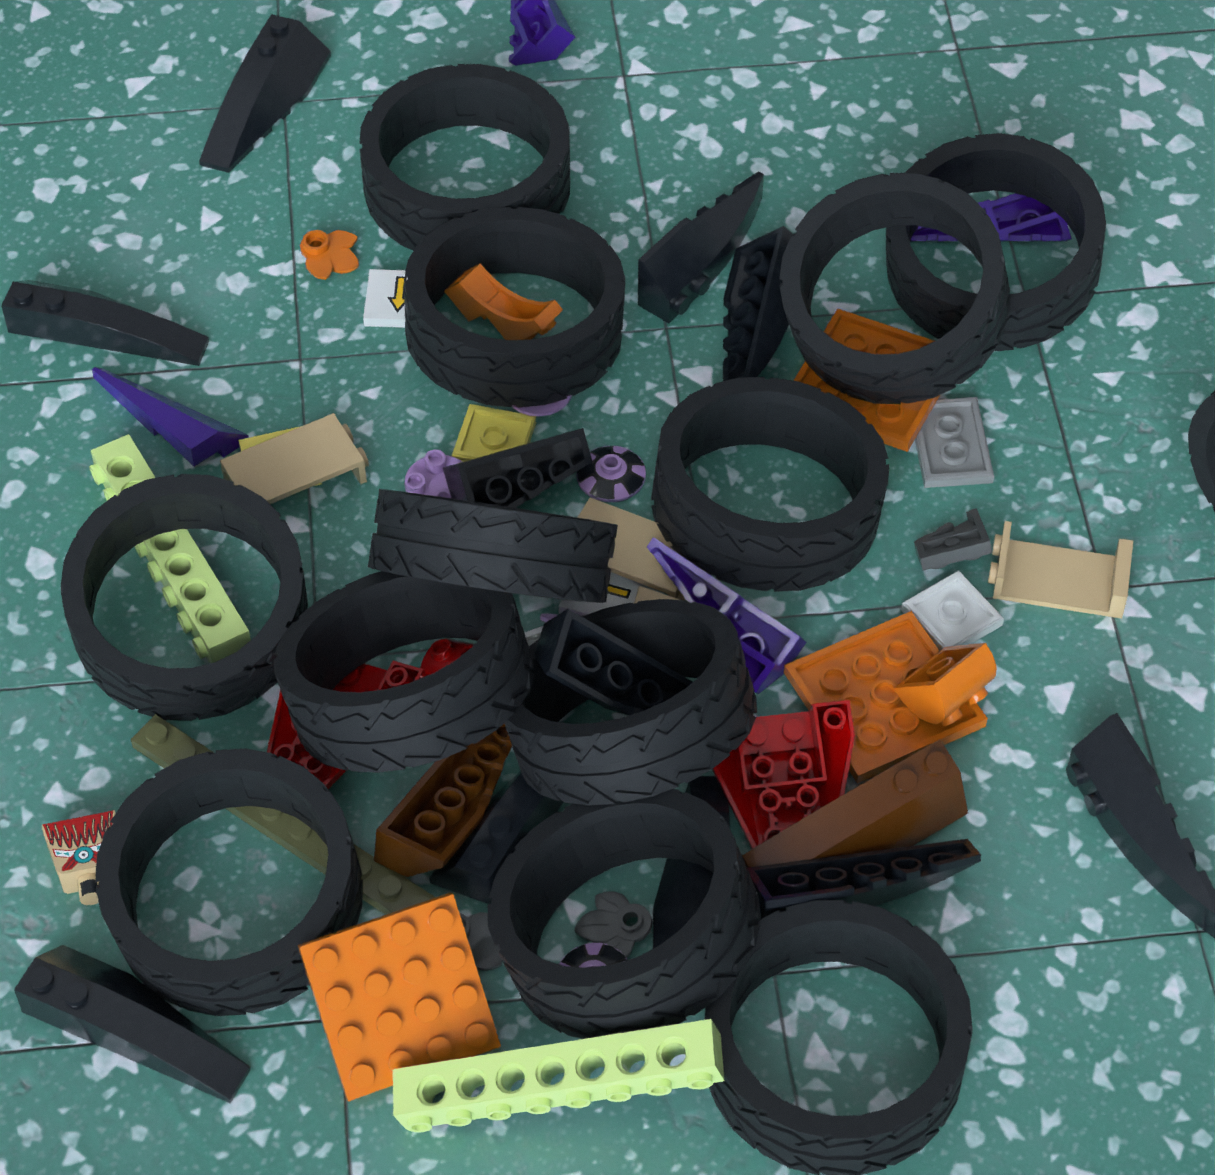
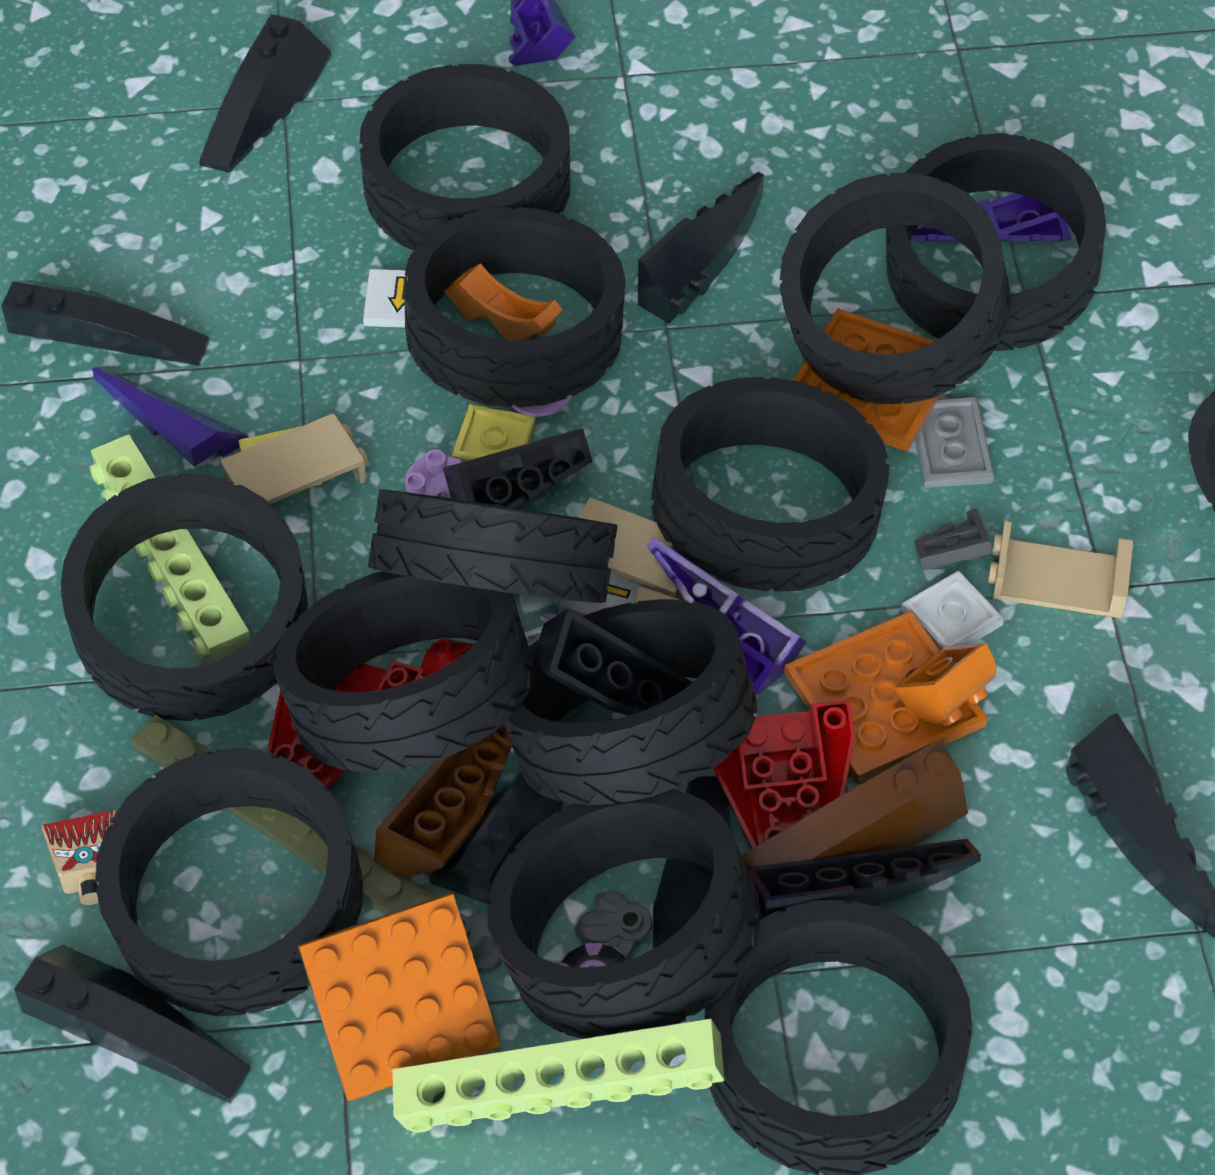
(329, 252): orange plate -> none
(612, 475): dish -> none
(754, 305): black wedge -> none

